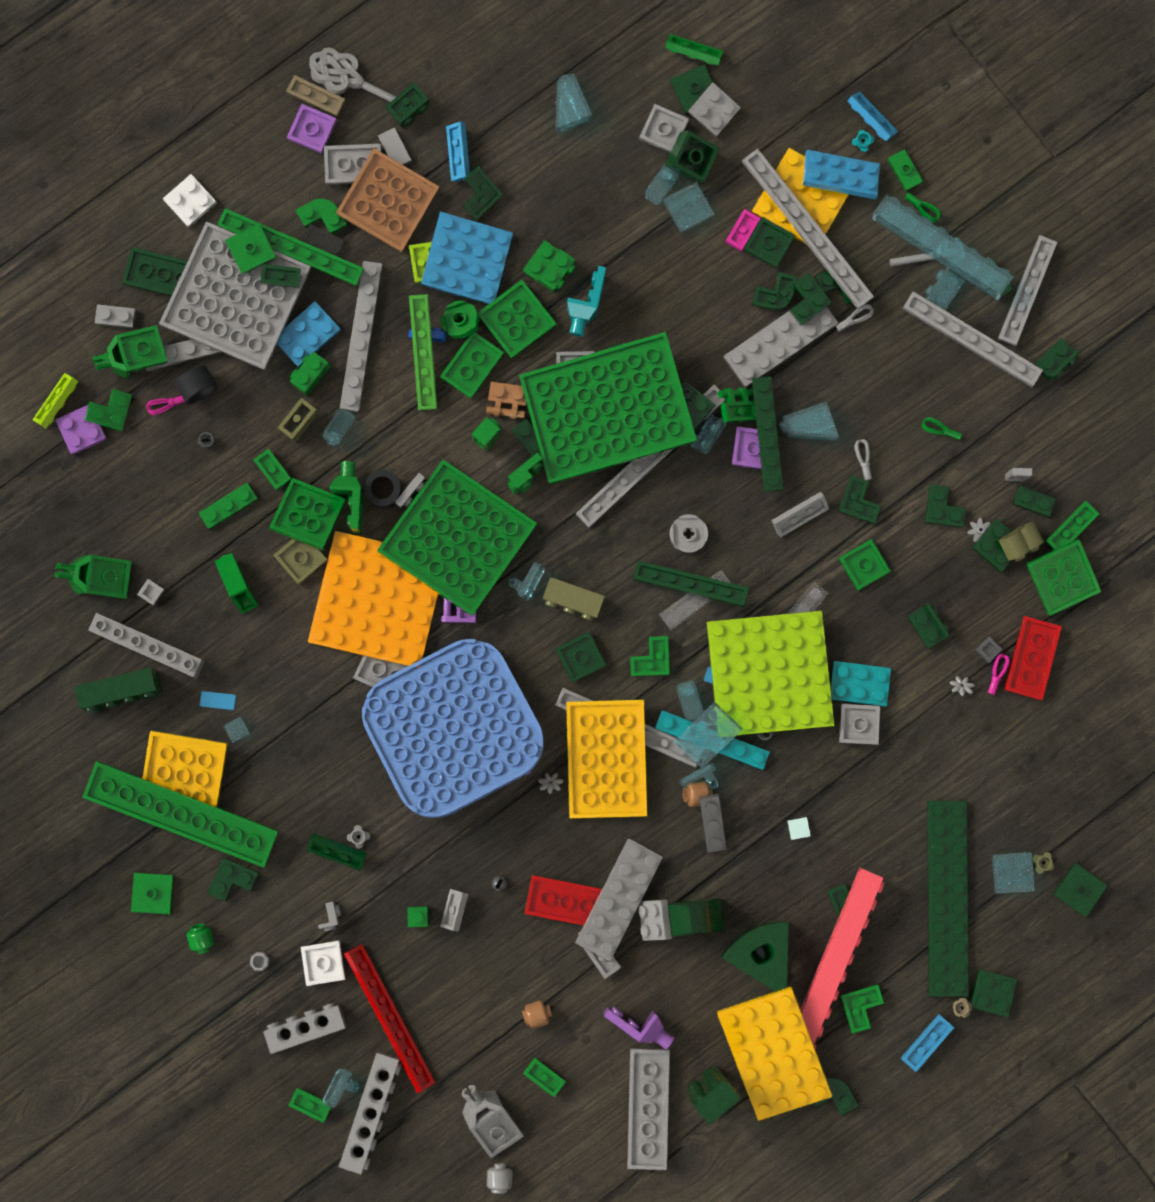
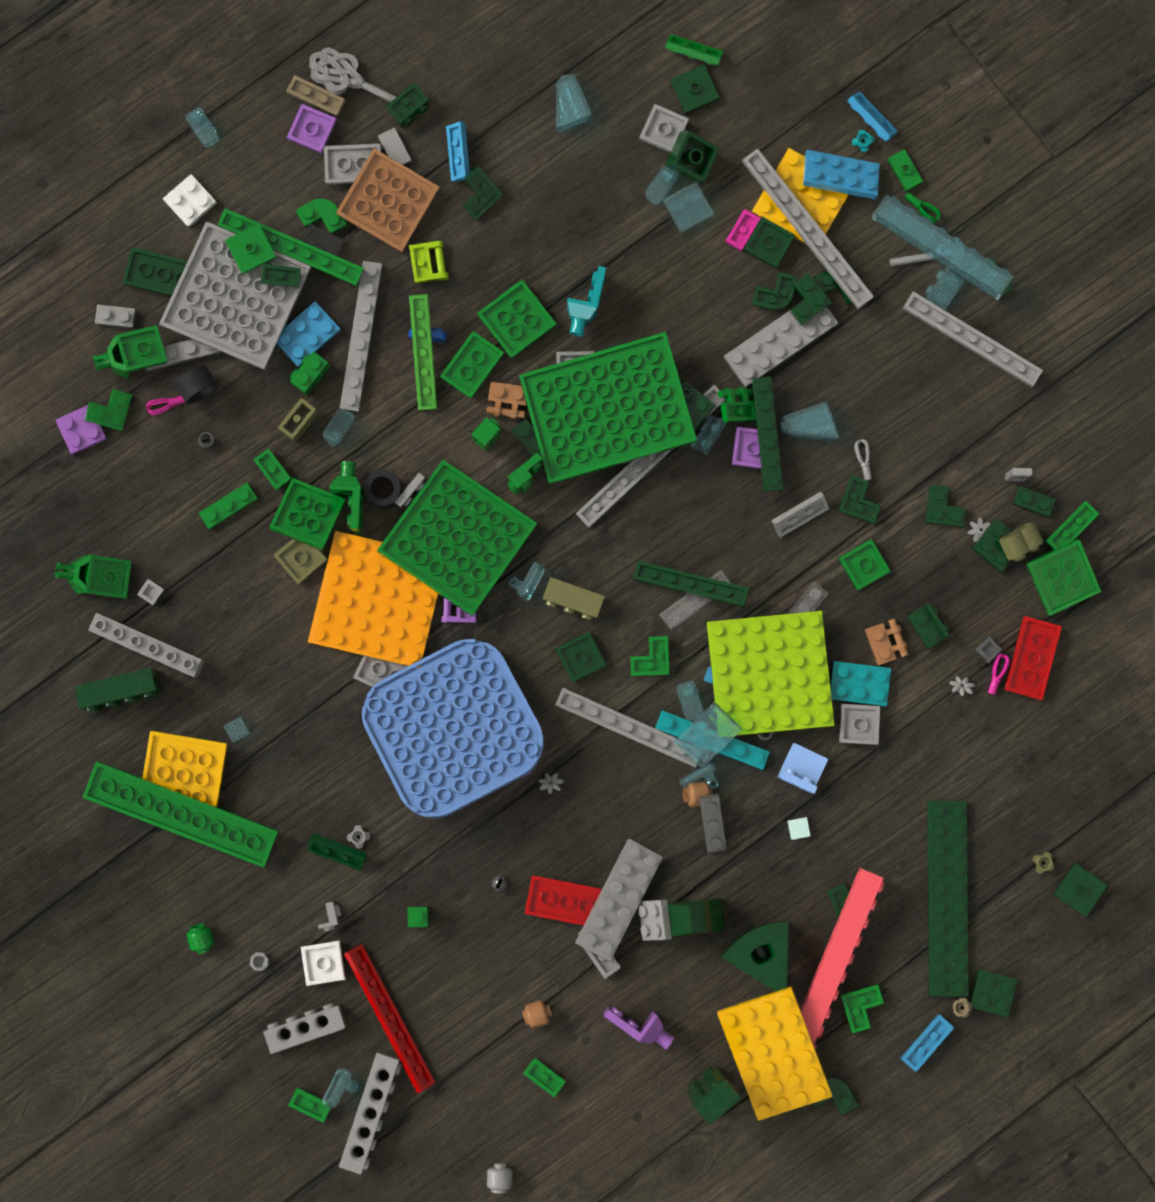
(55, 400): lime plate -> none
(152, 893): green plate -> none
(202, 127): none -> clear light blue piece
(217, 700): dark azure sticker -> none
(229, 874): dark green plate -> none
(236, 583): green slope -> none
(454, 910): light grey plate -> none
(464, 328): green plate -> none
(466, 258): dark azure plate -> none
(489, 1121): light grey plate -> none
(550, 266): green plate -> none
(606, 759): yellow plate -> none
(648, 1109): light grey plate -> none
(695, 525): light grey plate -> none
(714, 109): light grey plate -> none
(802, 768): none -> light blue bracket
(849, 321): light grey piece -> none
(880, 642): none -> medium nougat plate
(946, 430): green piece -> none
(1013, 873): clear light blue plate -> none
(1027, 290): light grey plate -> none
(1056, 359): dark green bracket -> none

